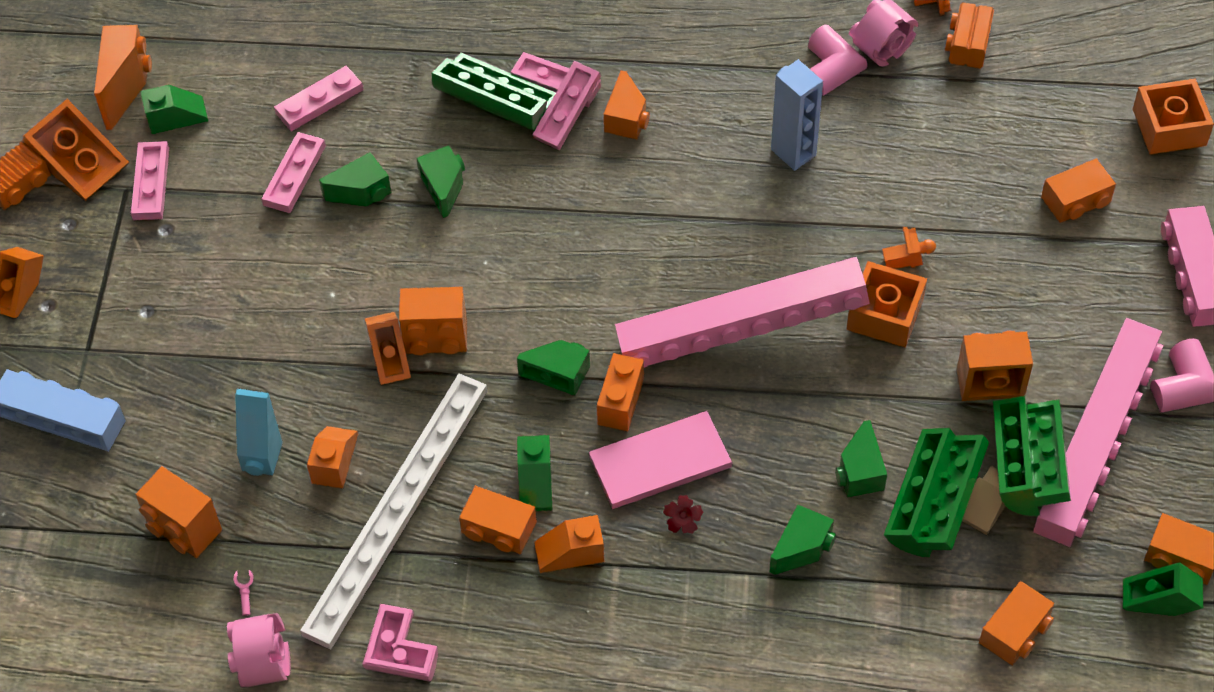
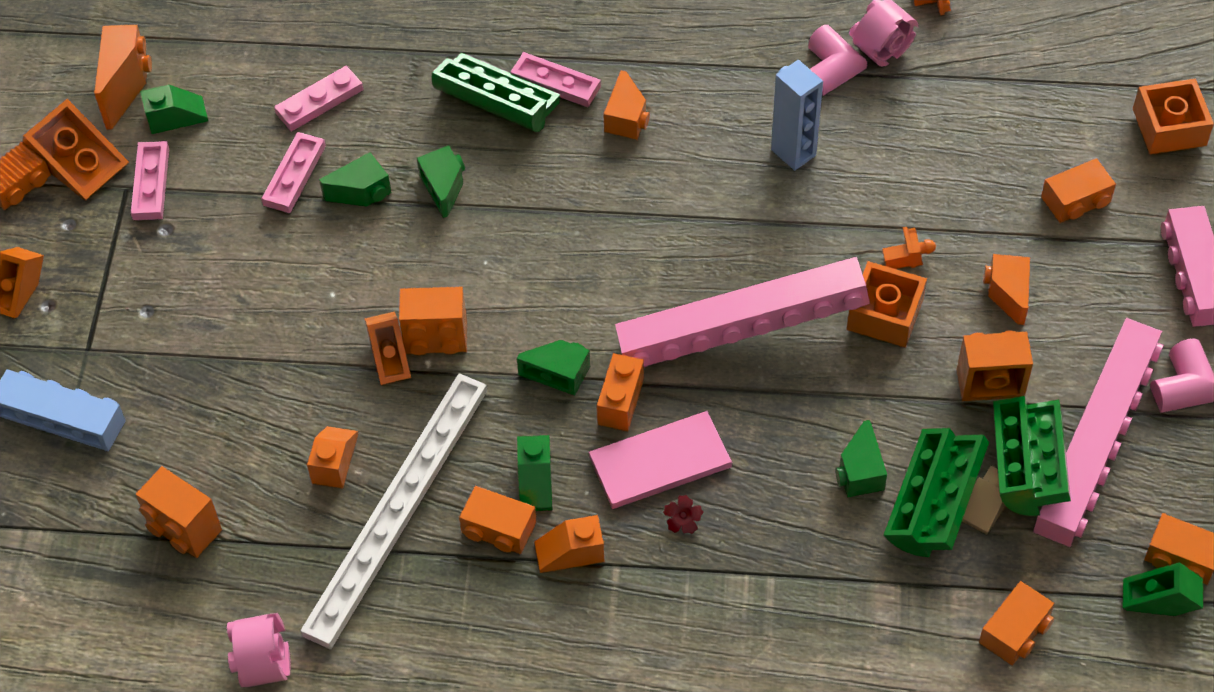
(244, 592): bright pink hand -> none
(256, 432): medium azure slope -> none
(392, 653): bright pink brick -> none
(566, 105): bright pink plate -> none
(802, 540): green slope -> none
(970, 35): orange brick -> none
(1009, 284): none -> orange slope

